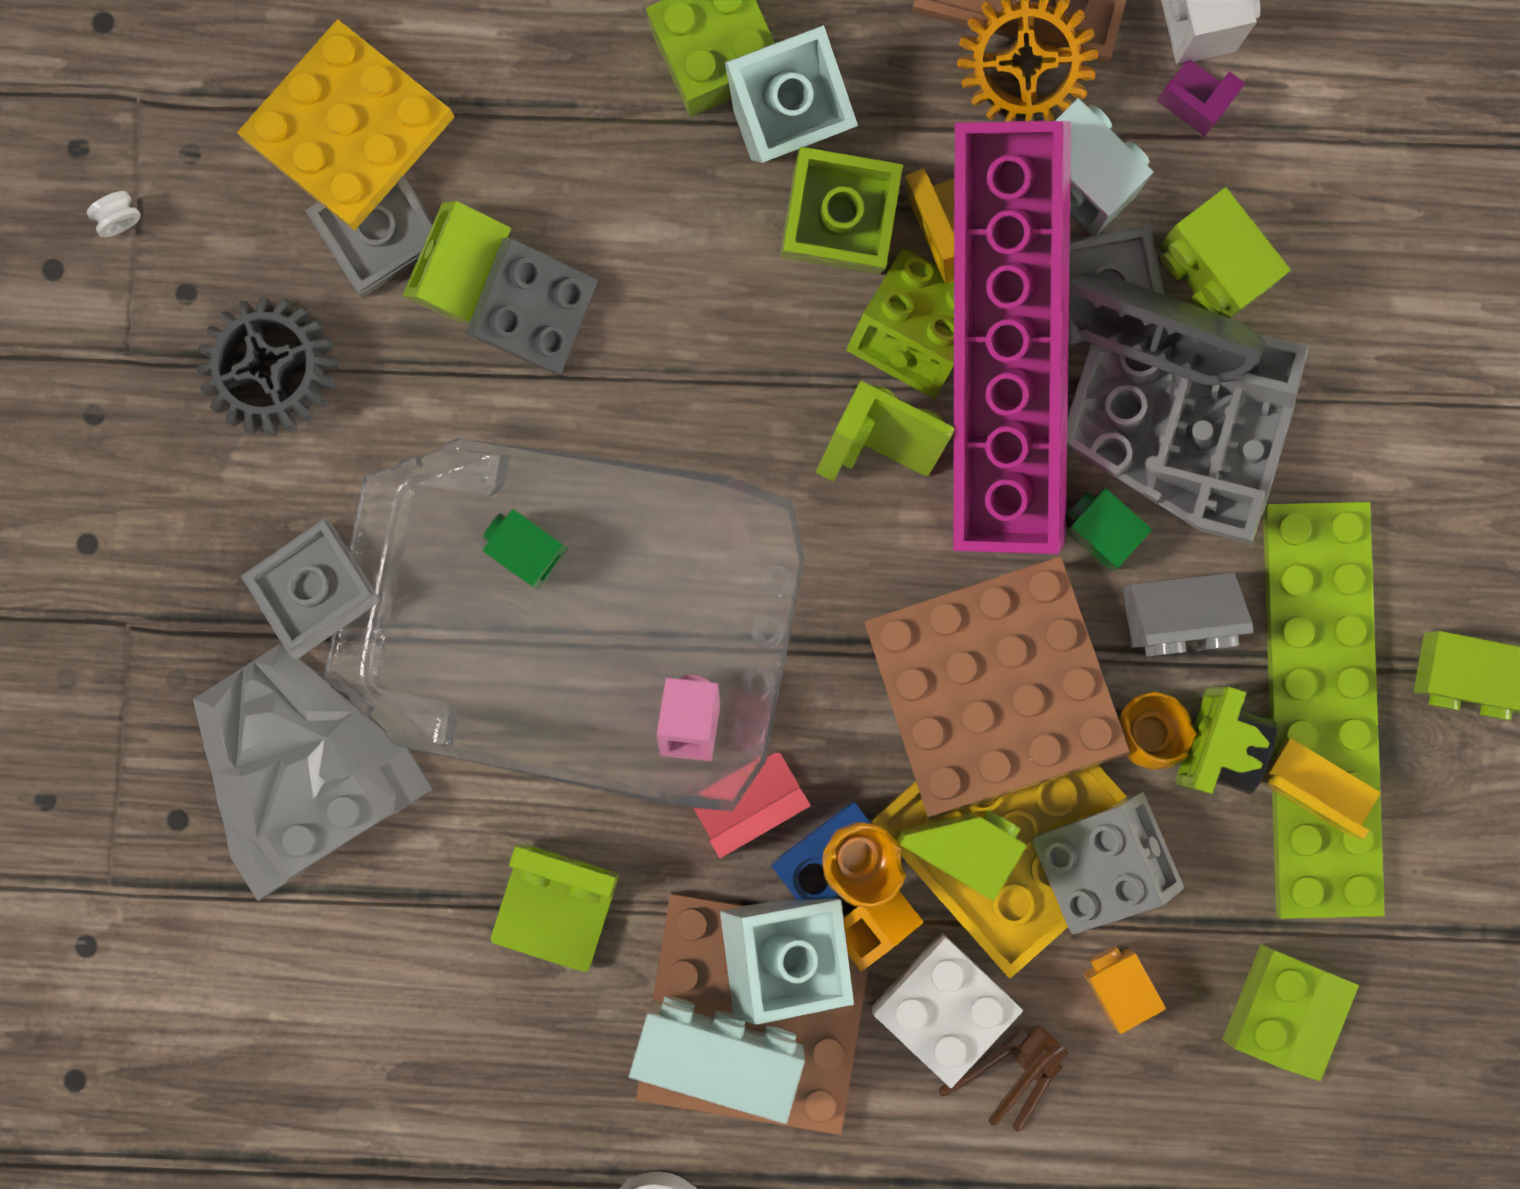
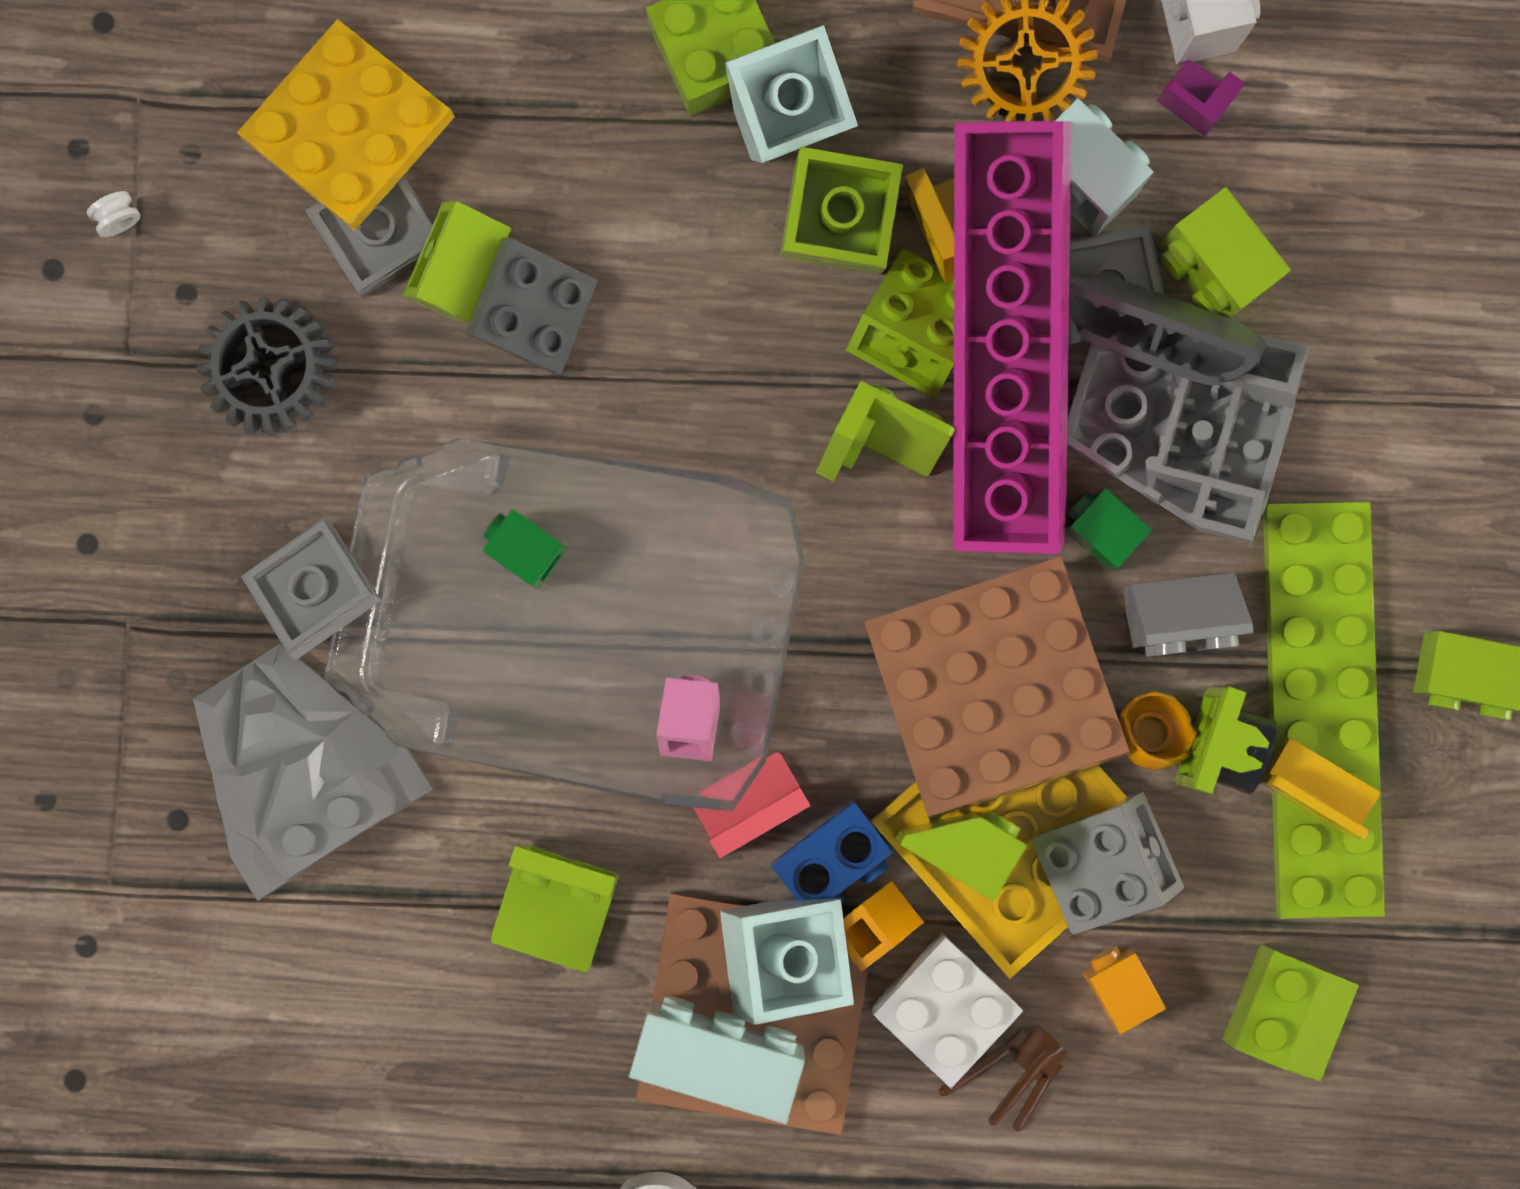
(863, 864): light orange hair -> none

